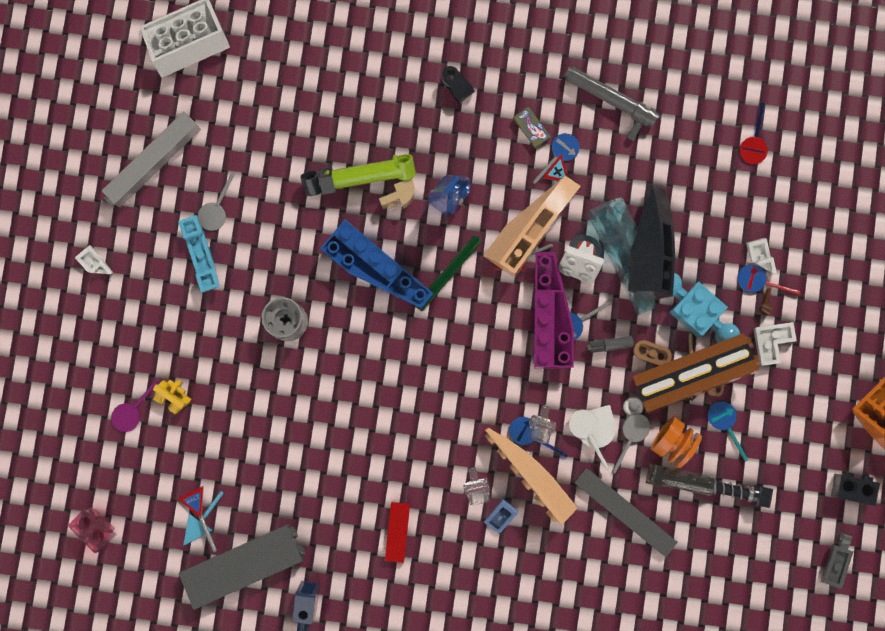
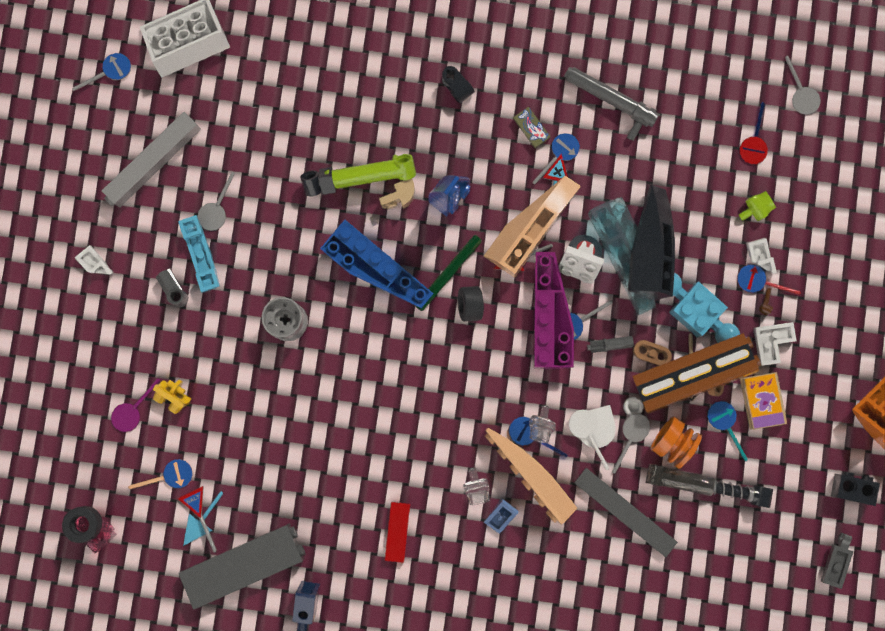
(69, 524): none -> black tyre
(115, 67): none -> blue piece
(171, 287): none -> dark grey piece
(176, 474): none -> blue piece
(470, 303): none -> black tyre
(759, 207): none -> lime piece
(763, 401): none -> piece
(804, 99): none -> light grey piece

